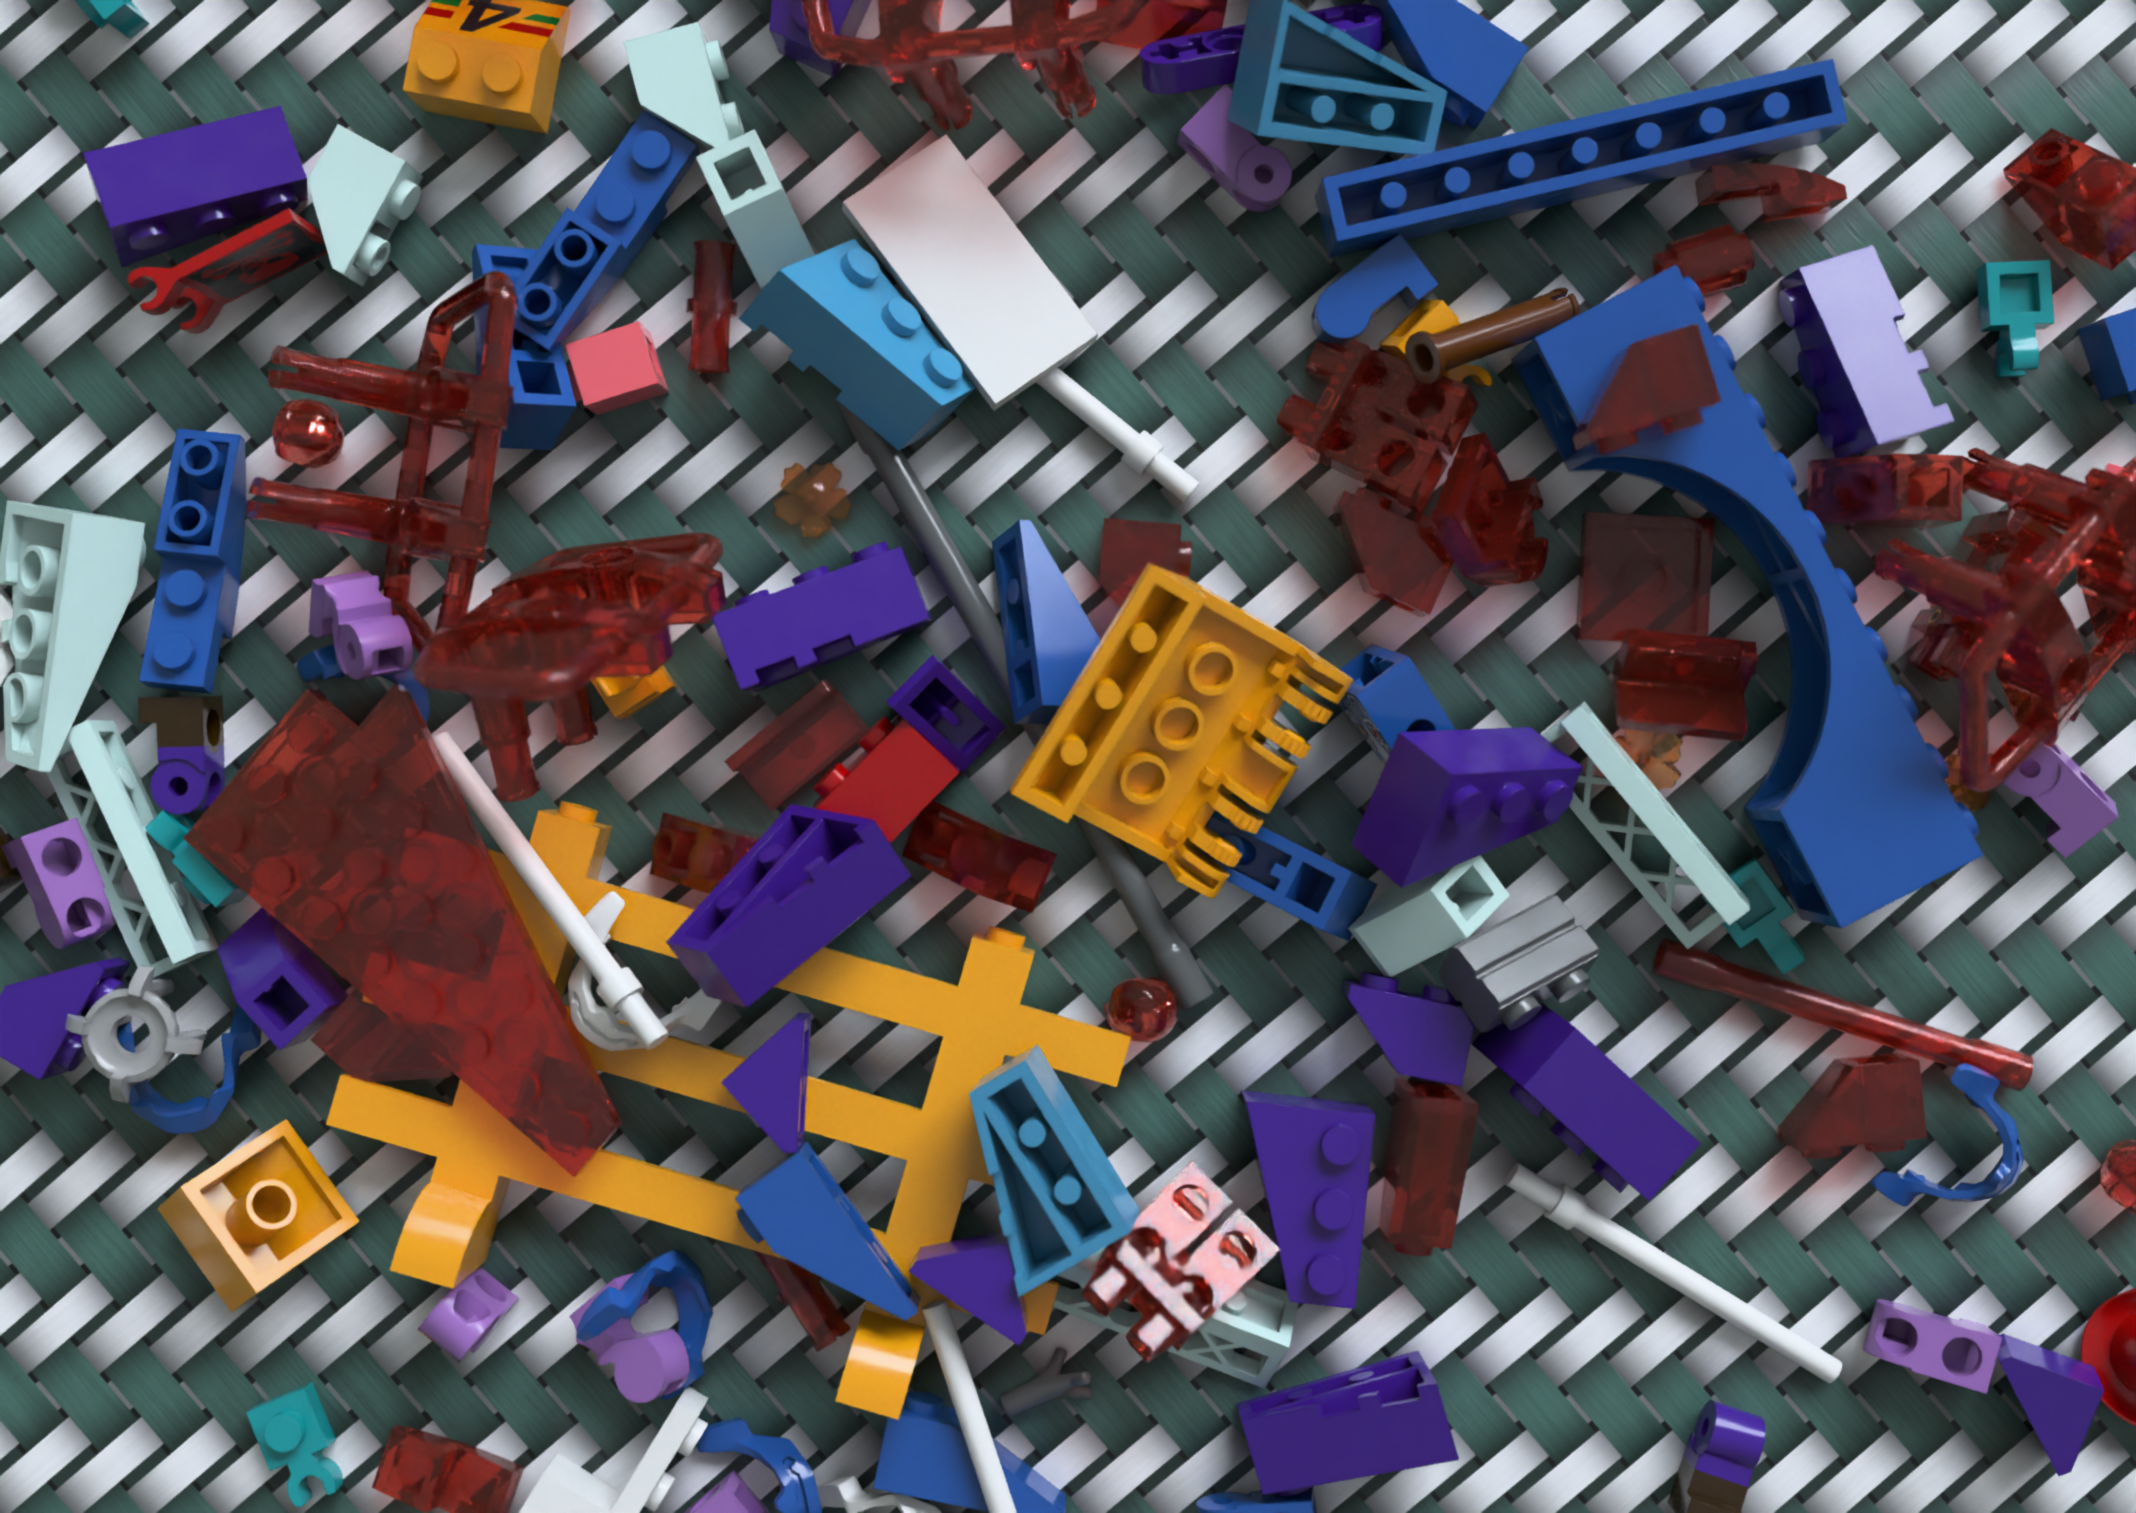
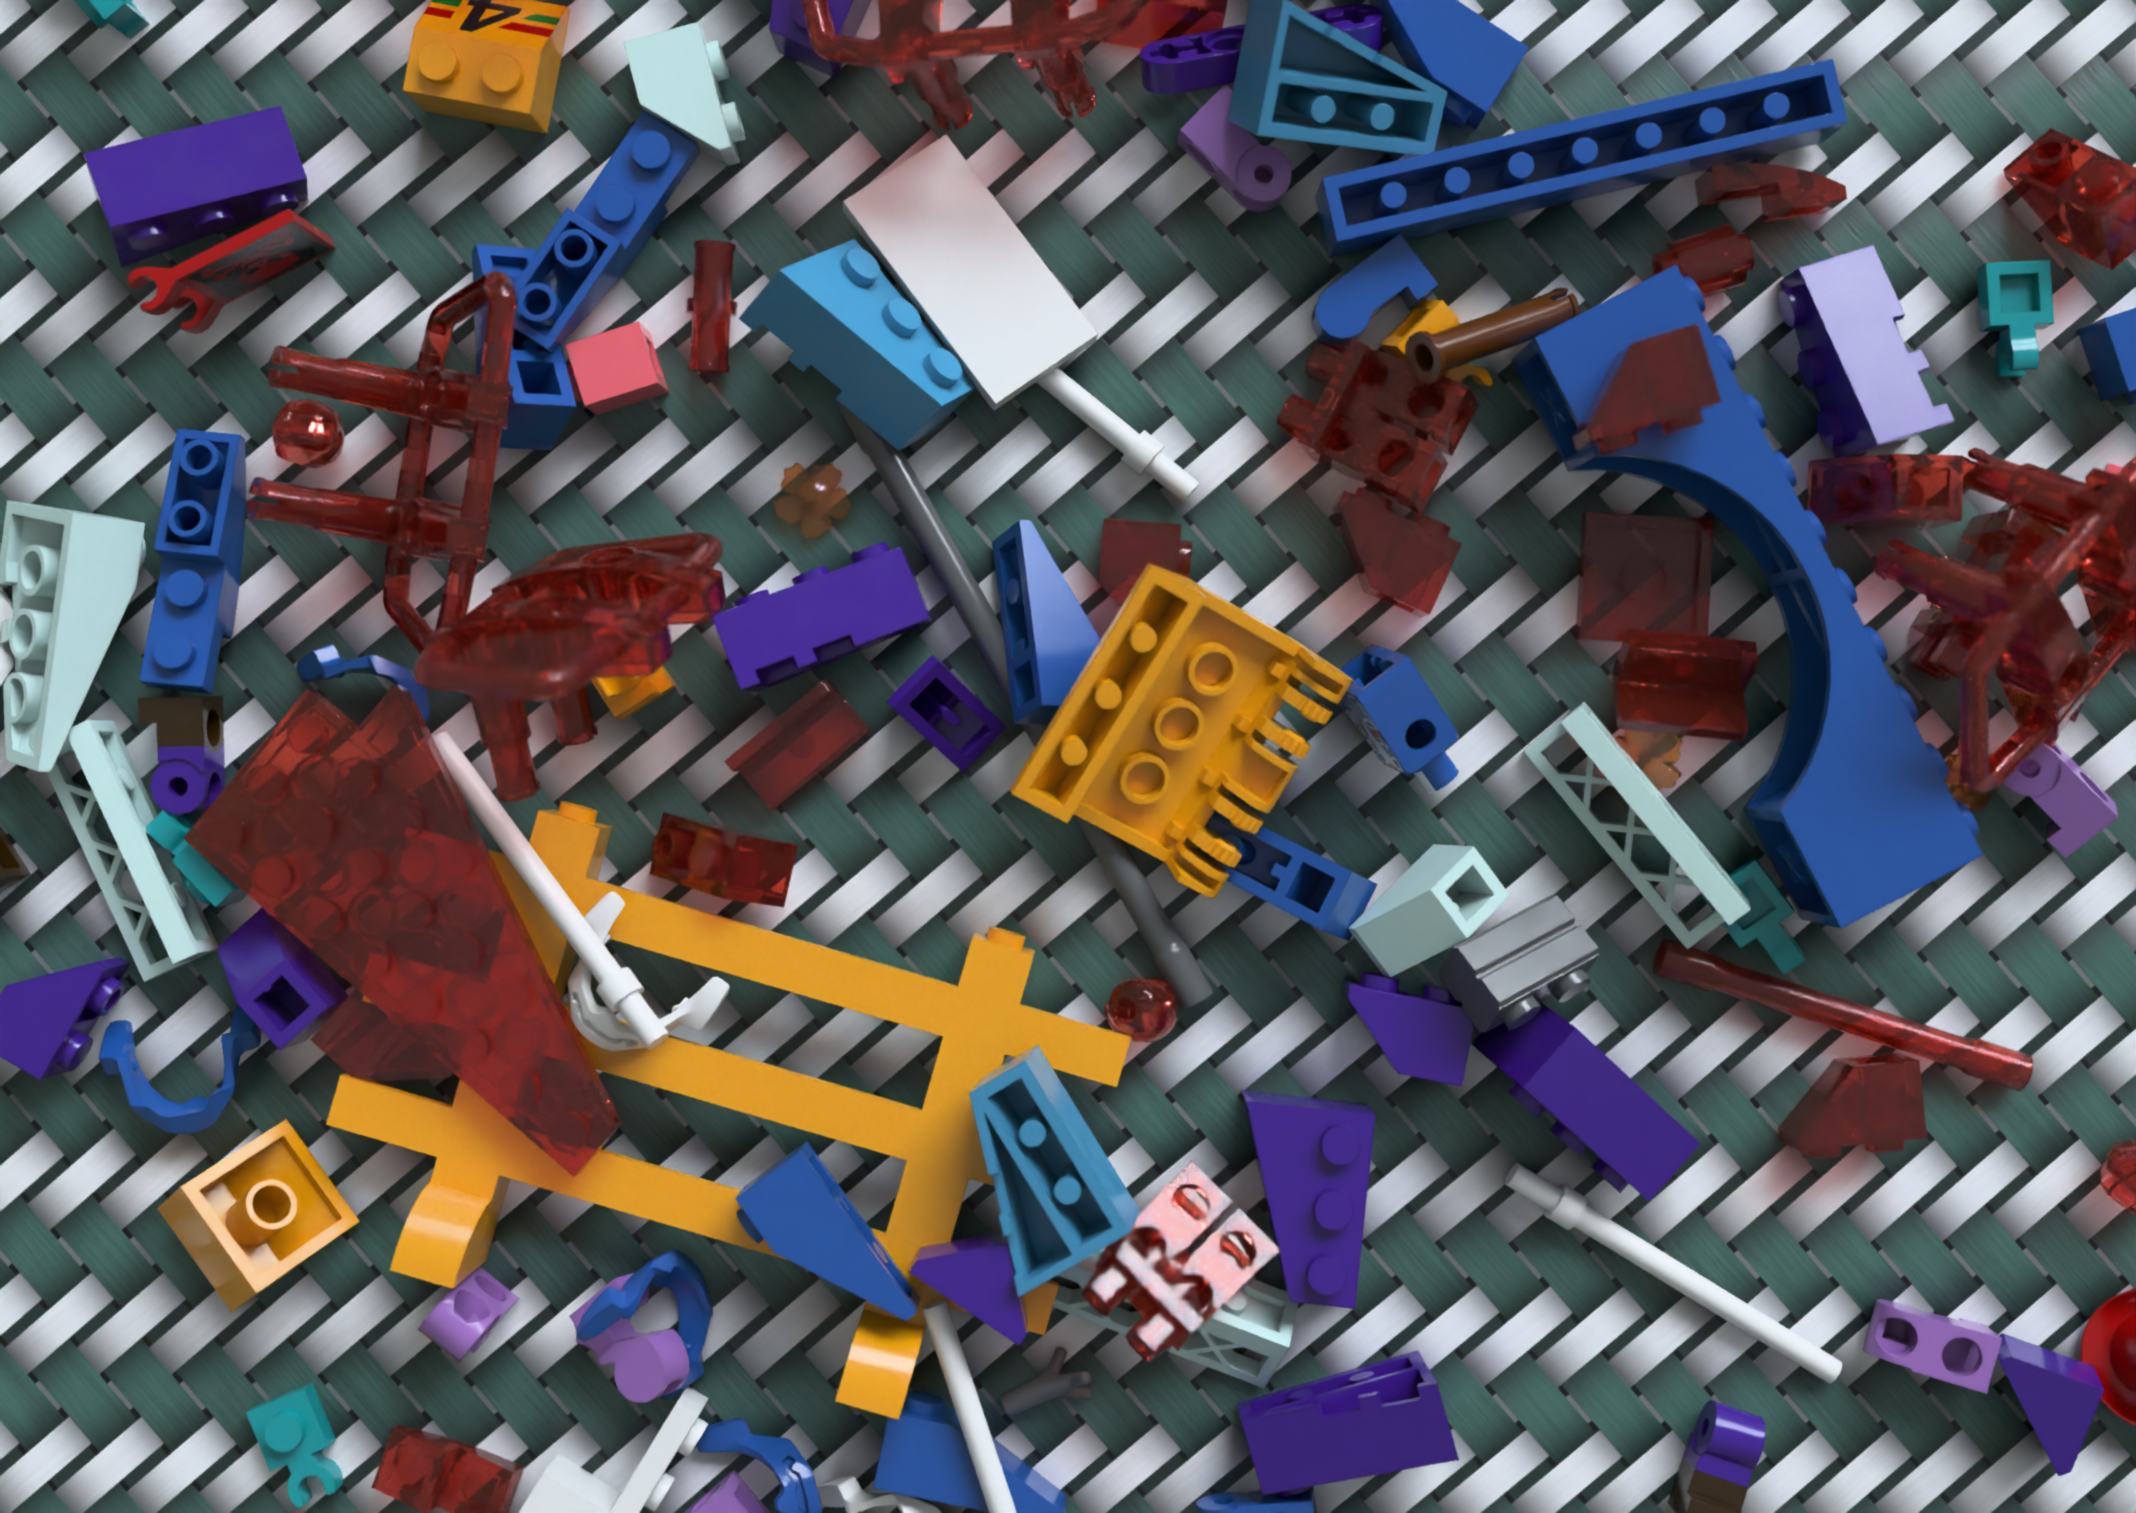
(62, 883): medium lavender leg -> none
(117, 1008): light grey piece -> none
(359, 201): light aqua slope -> none
(364, 630): medium lavender leg -> none
(755, 206): light aqua slope -> none
(775, 1083): dark purple slope -> none
(786, 901): dark purple wedge -> none
(806, 1299): clear red pin -> none
(889, 779): red brick -> none
(979, 856): clear red slope -> none
(1425, 1165): clear red slope -> none
(1460, 797): dark purple wedge -> none
(1489, 518): clear red slope -> none
(1979, 1089): blue helmet -> none

